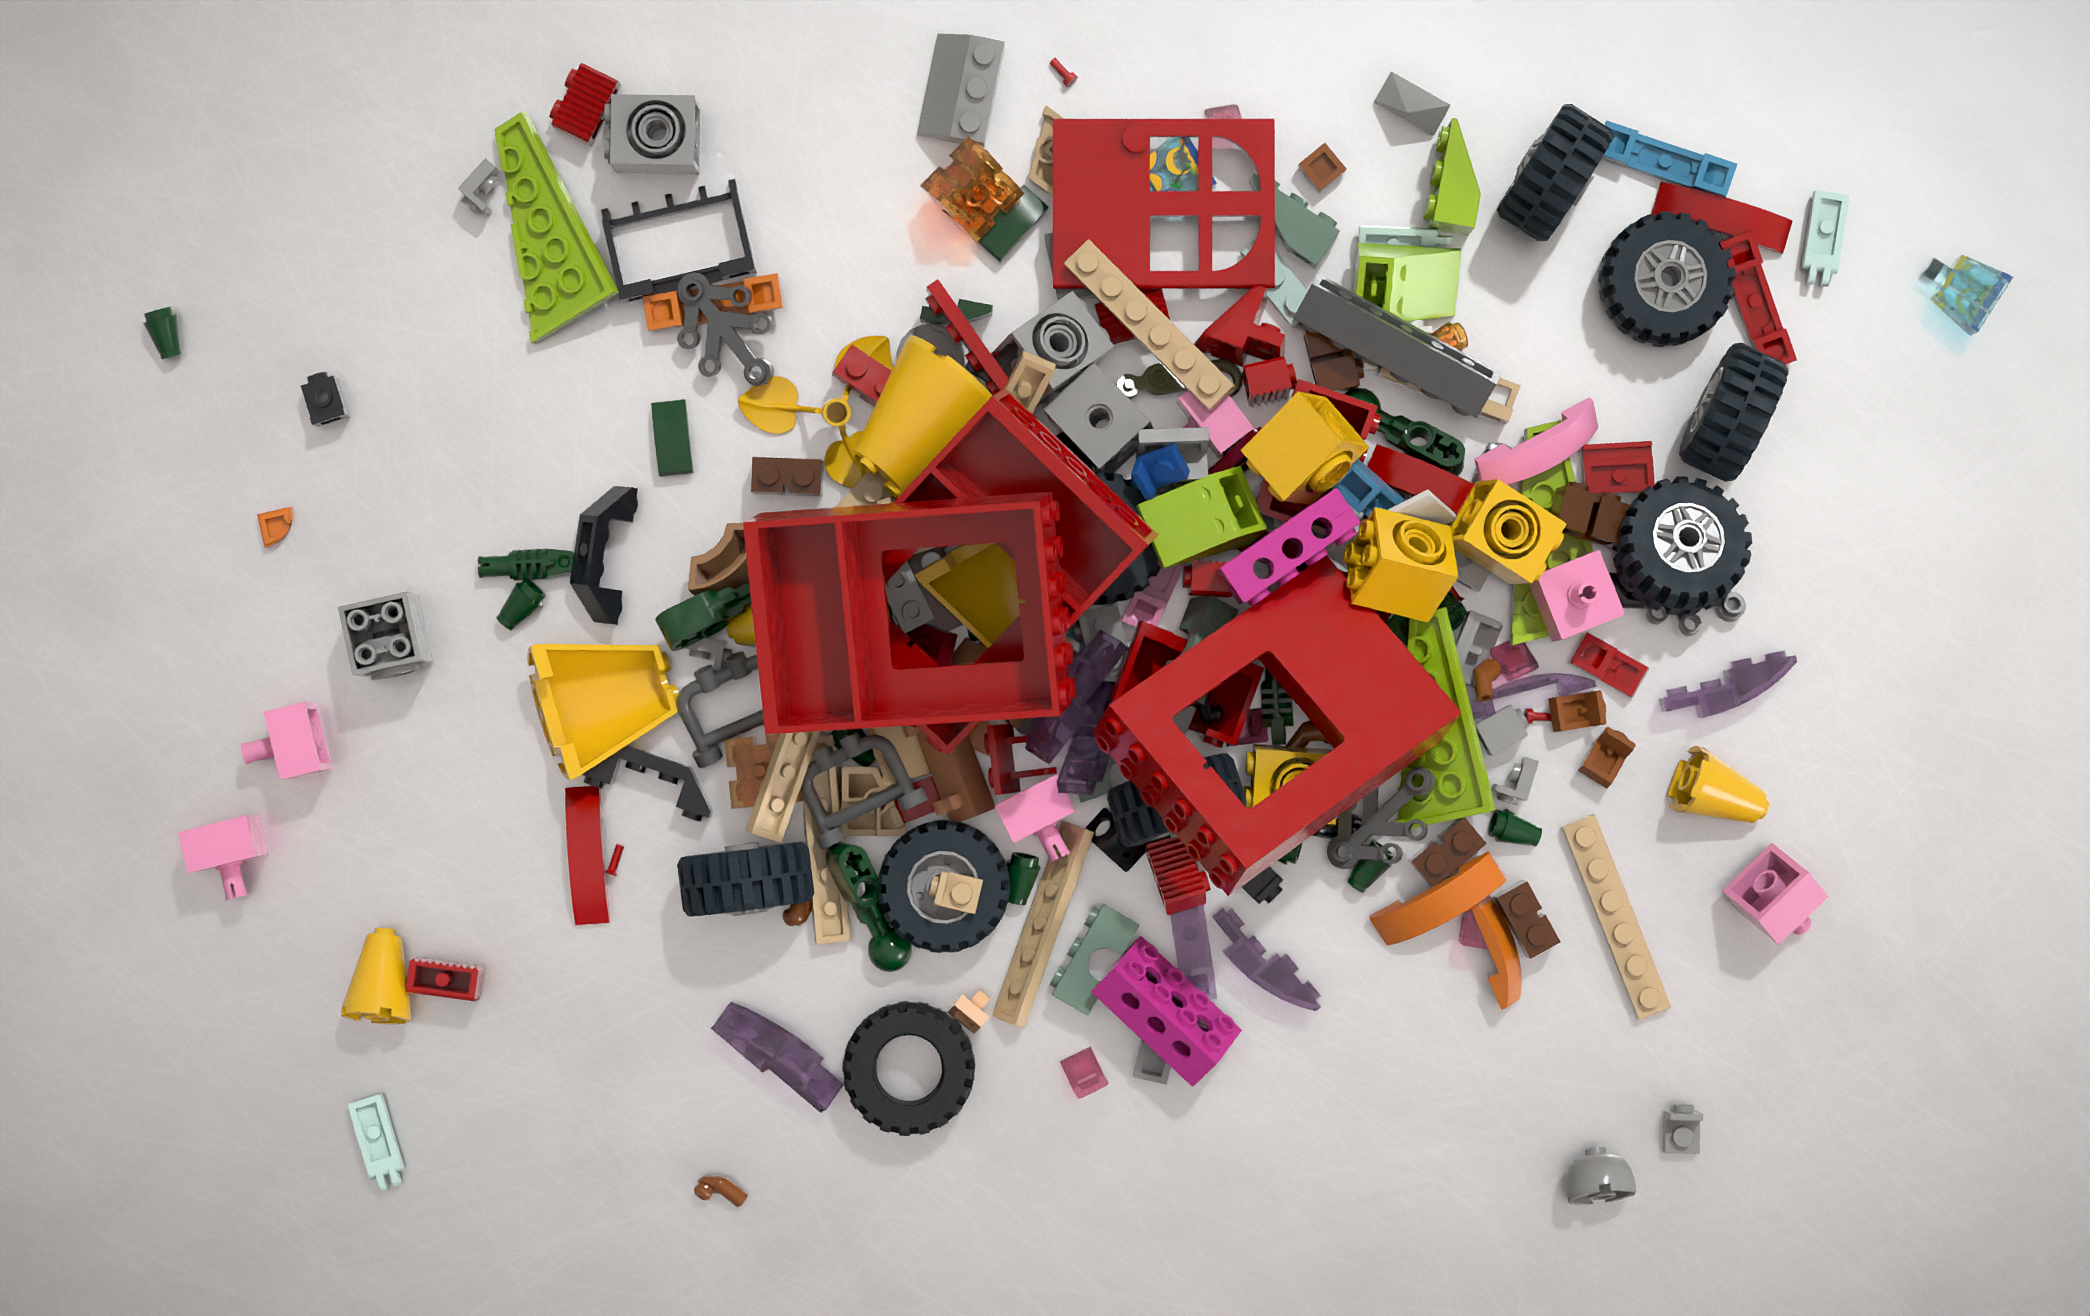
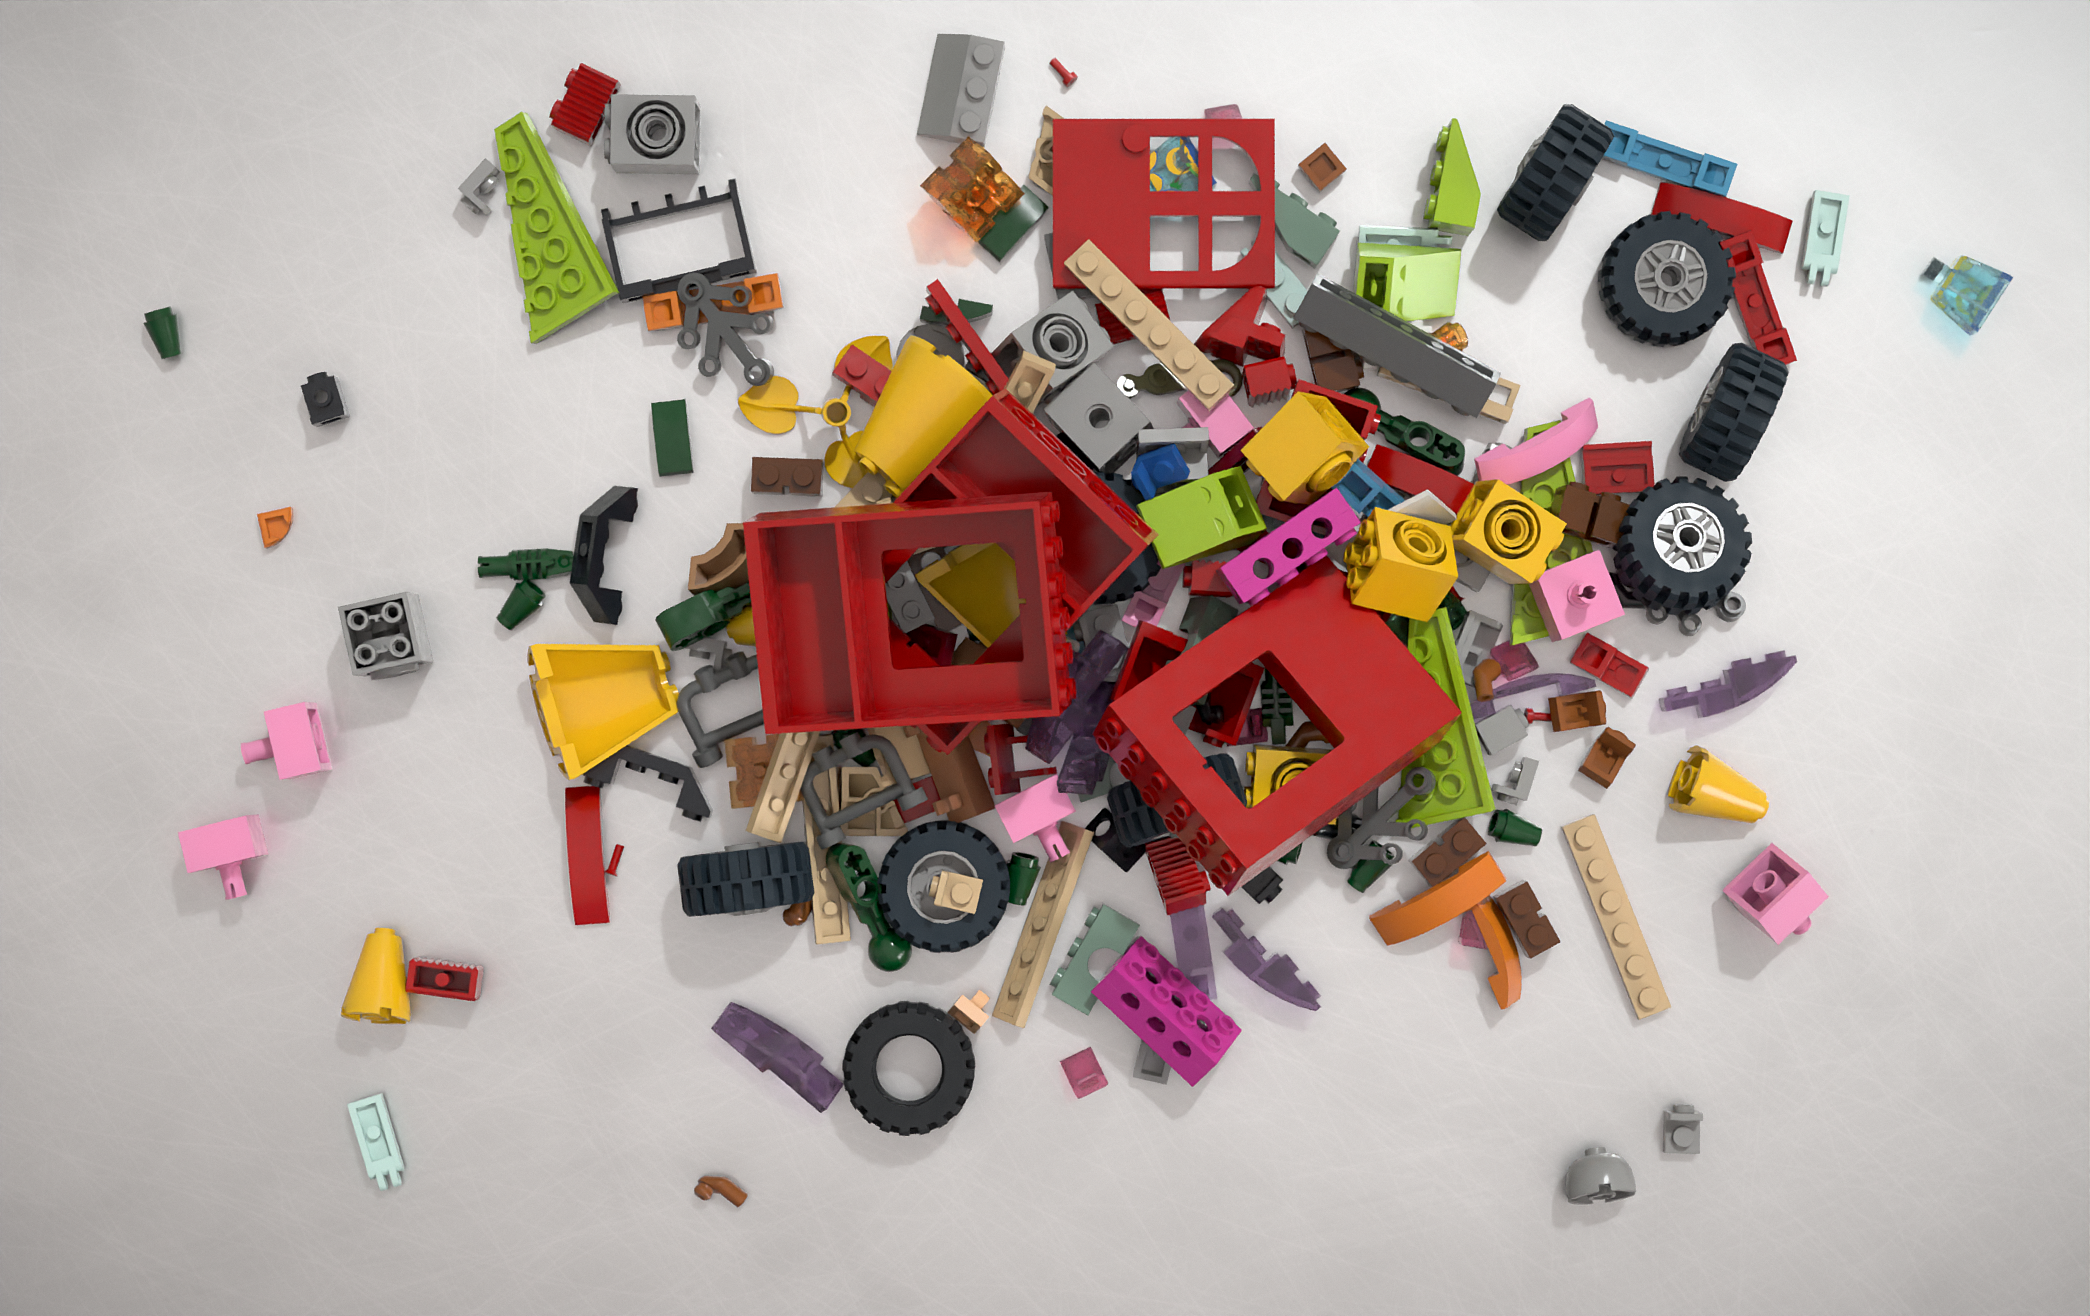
(1412, 103): light grey slope -> none

